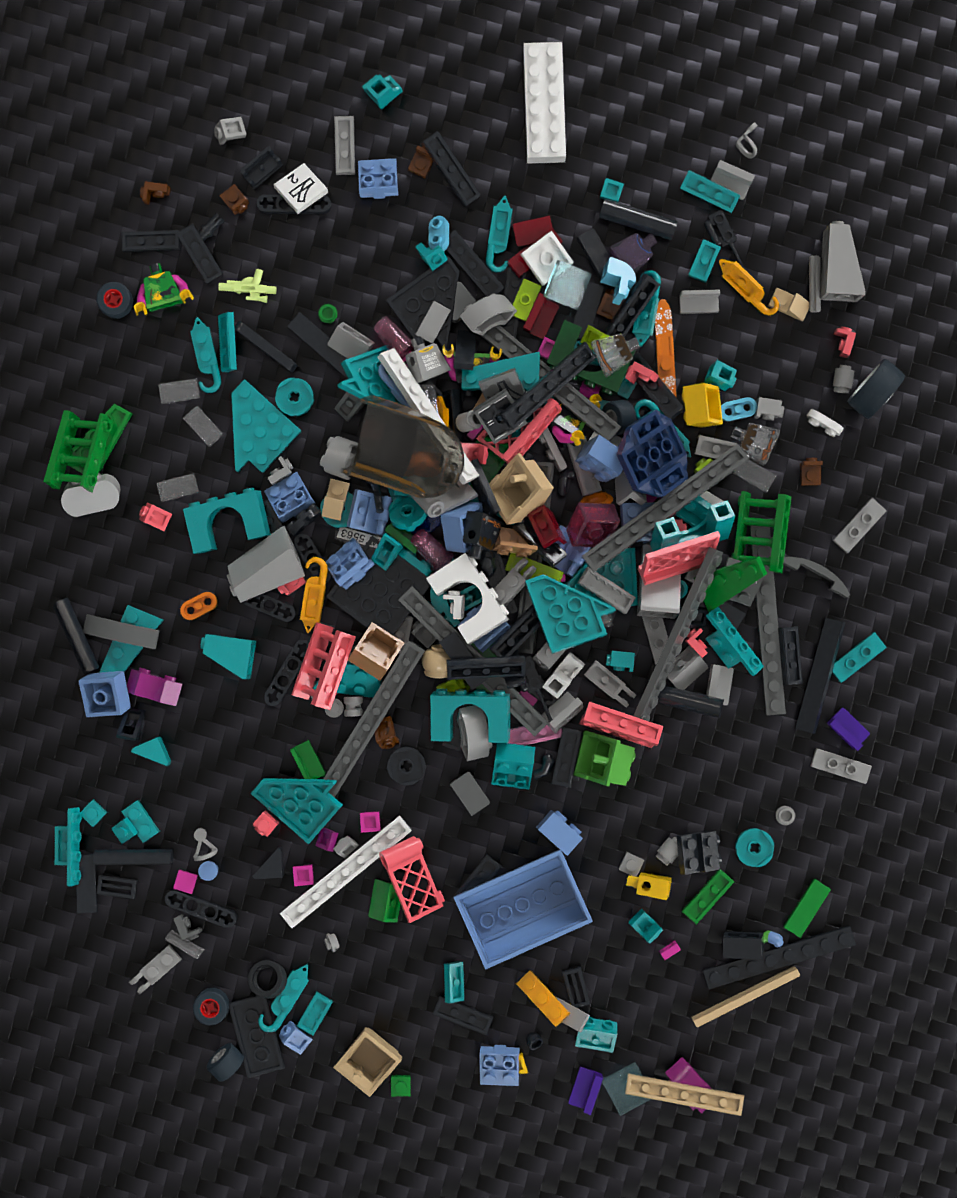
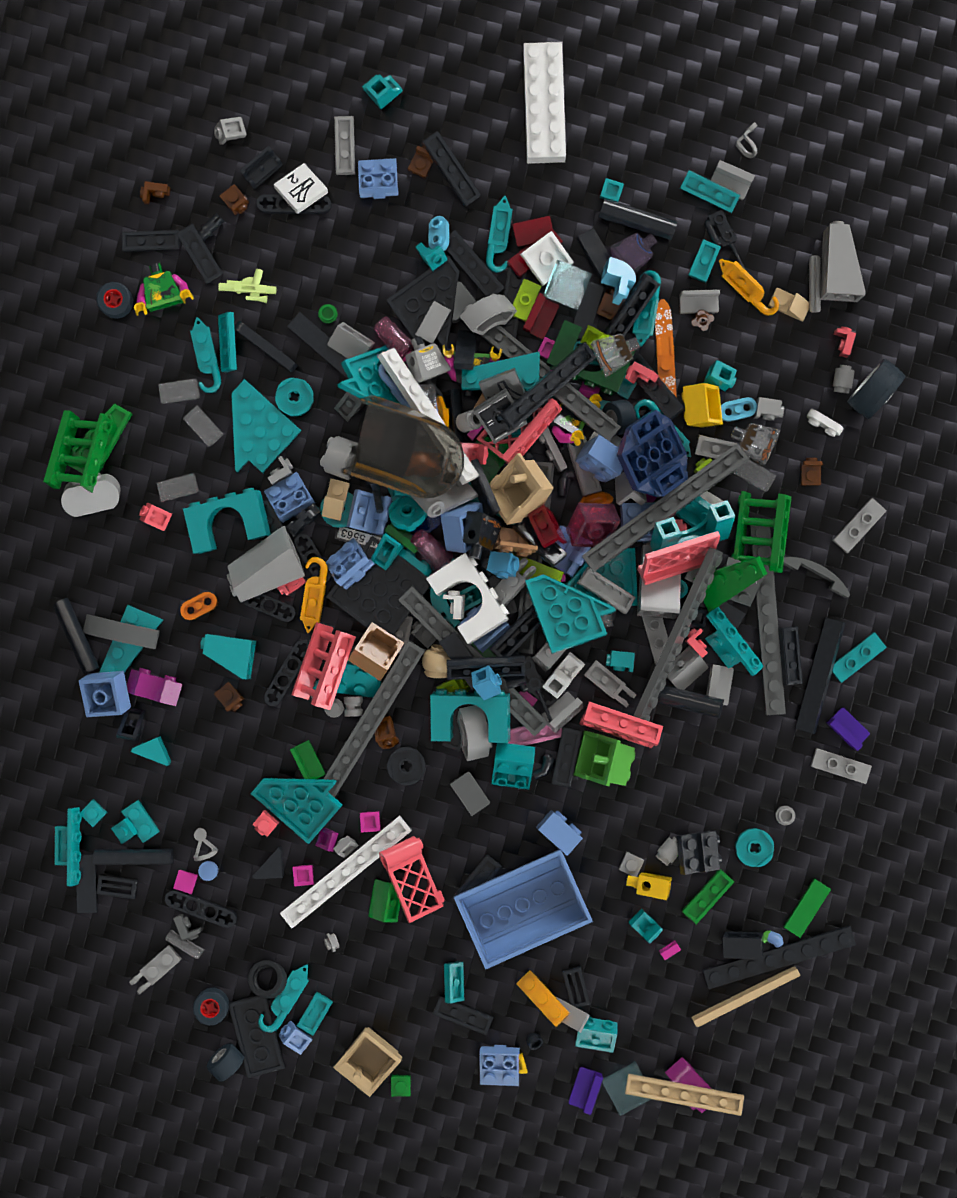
(229, 697): none -> reddish brown bracket
(486, 682): none -> dark azure brick
(503, 564): none -> dark azure brick
(702, 314): none -> plate

